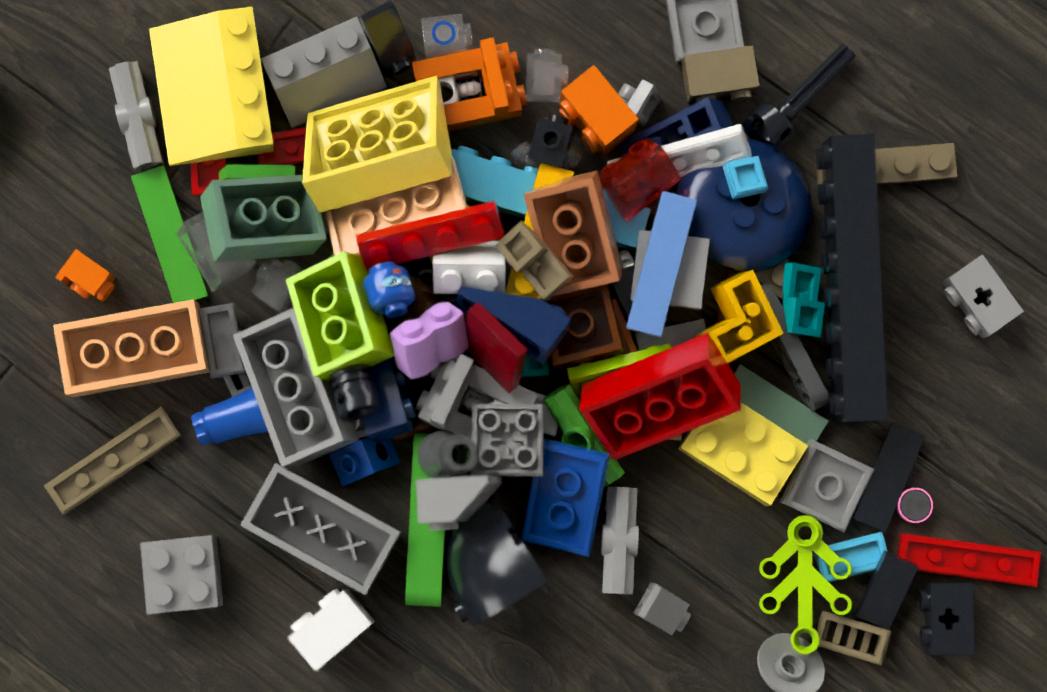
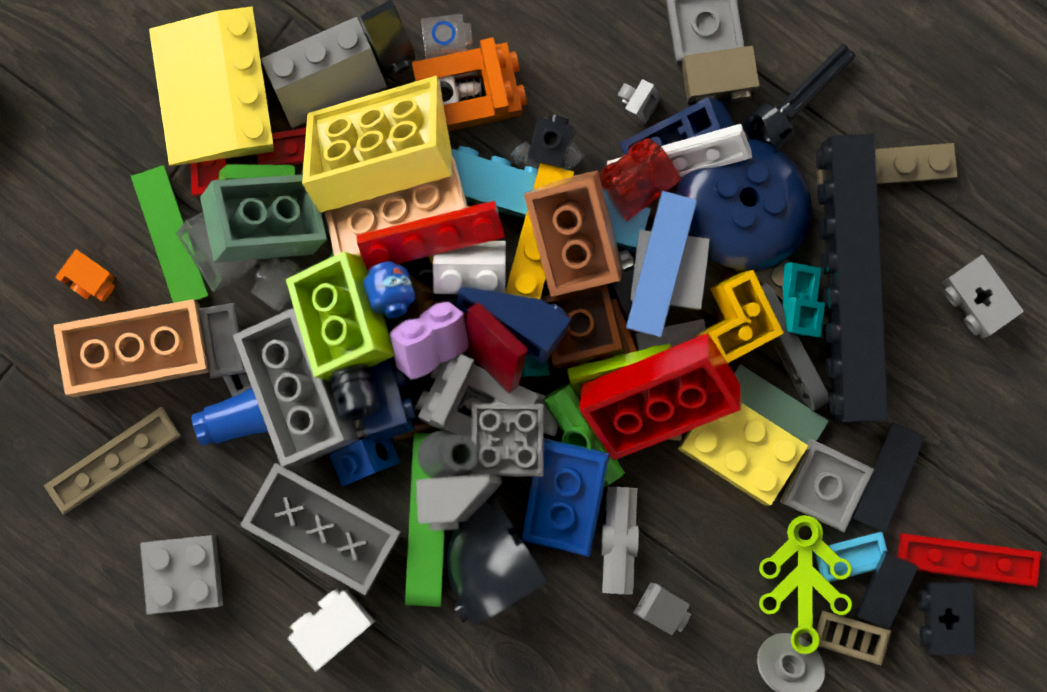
(136, 115): light grey piece -> none
(534, 260): dark tan slope -> none
(545, 76): clear brick -> none
(597, 112): orange brick -> none
(745, 177): medium azure tile -> none
(914, 505): flat silver tile -> none

